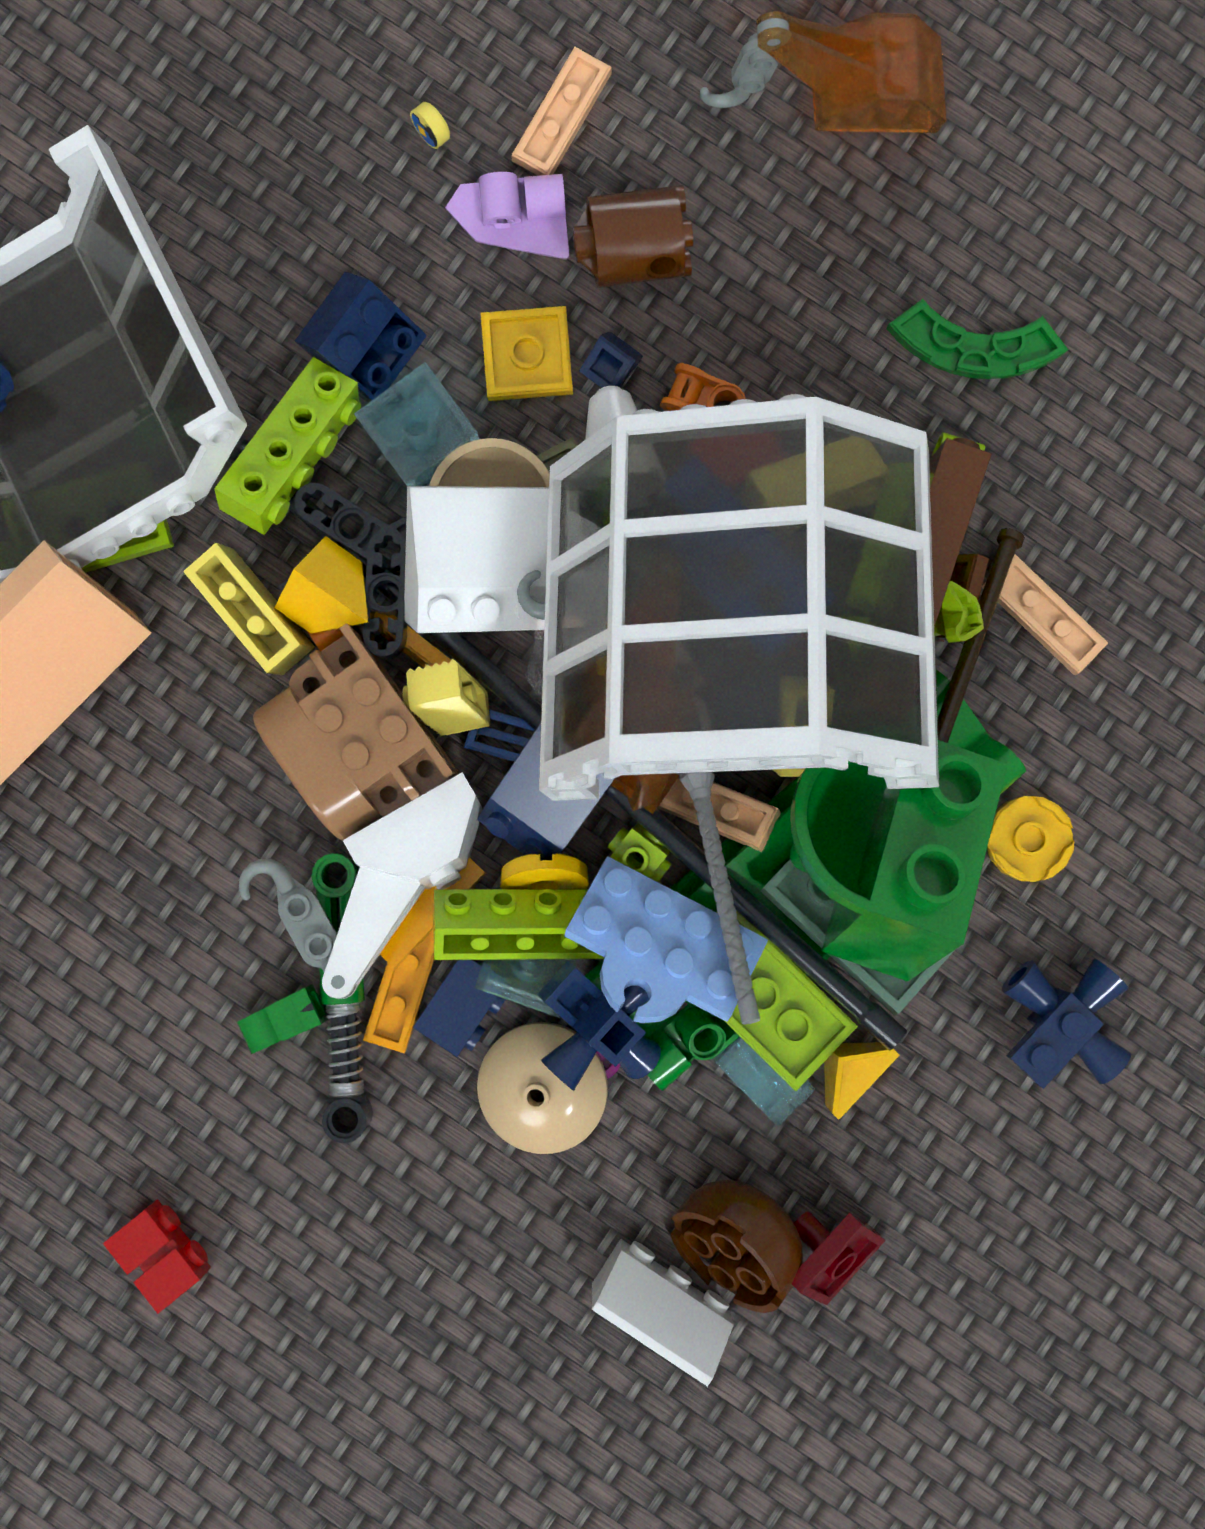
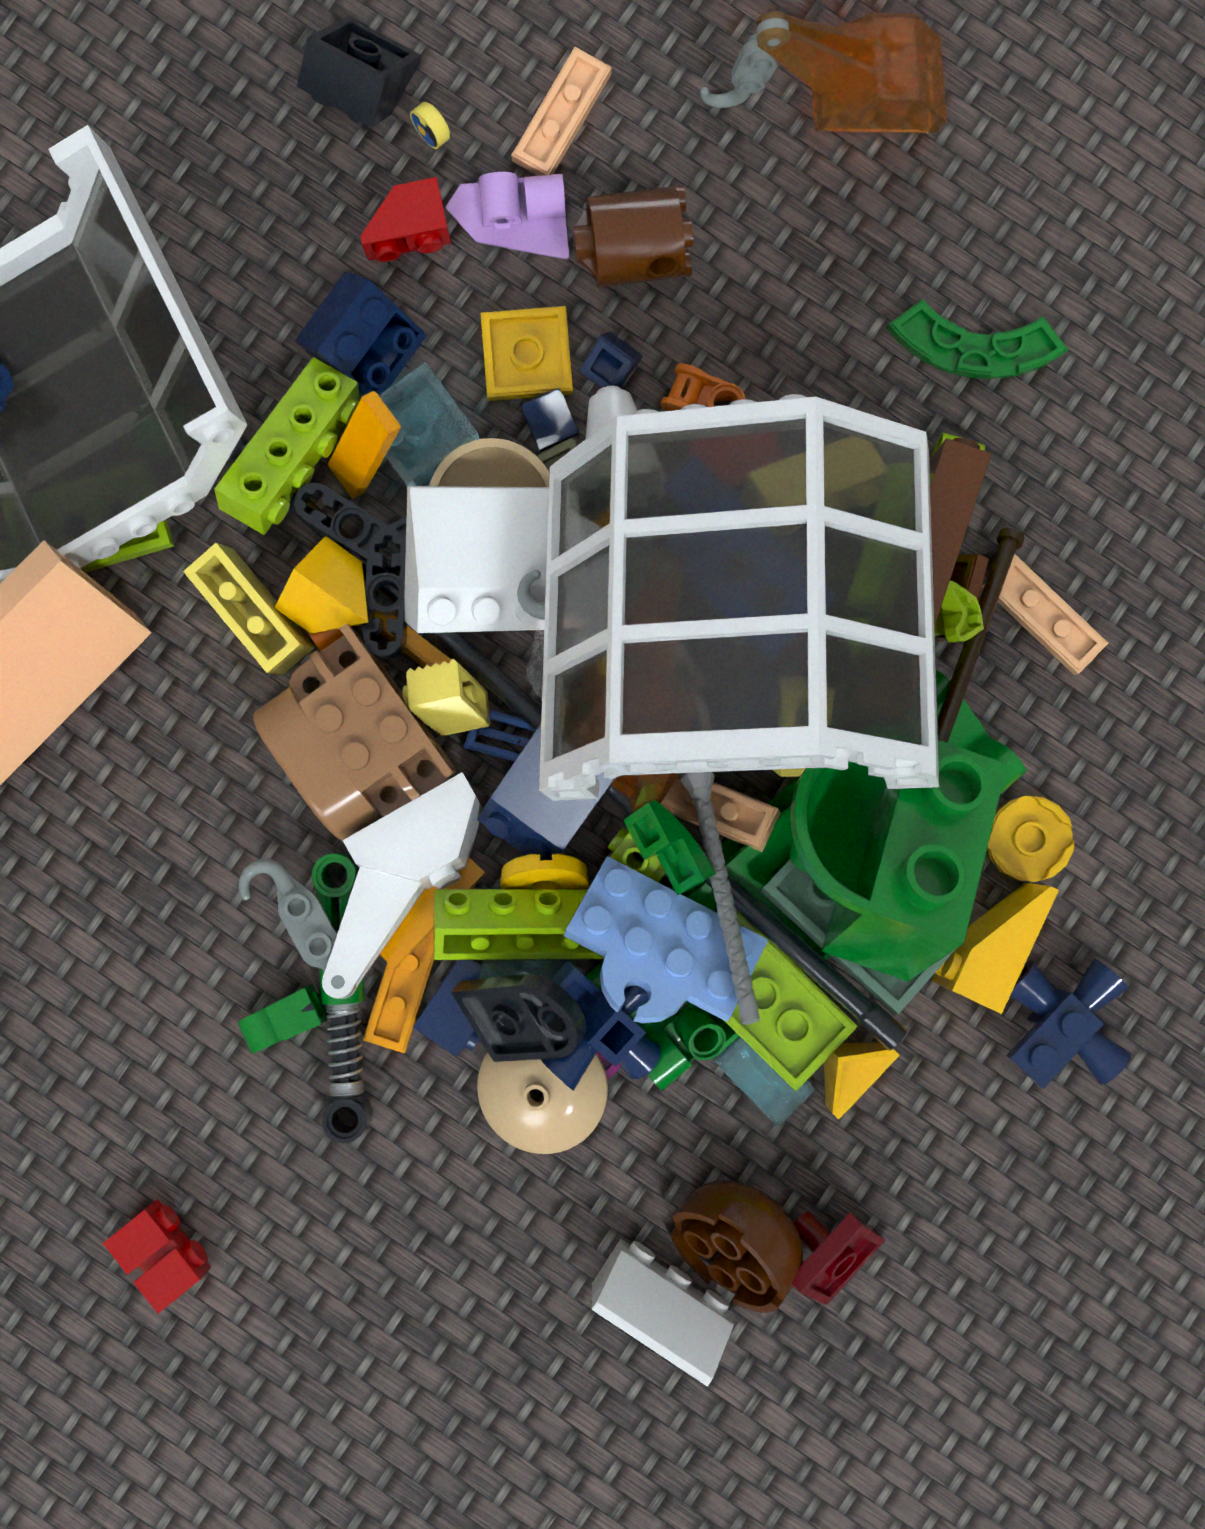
(356, 70): none -> black slope
(364, 444): none -> light orange tile
(407, 222): none -> red slope
(518, 1016): none -> black tile
(549, 419): none -> dark blue slope
(662, 835): none -> green slope
(997, 947): none -> yellow slope

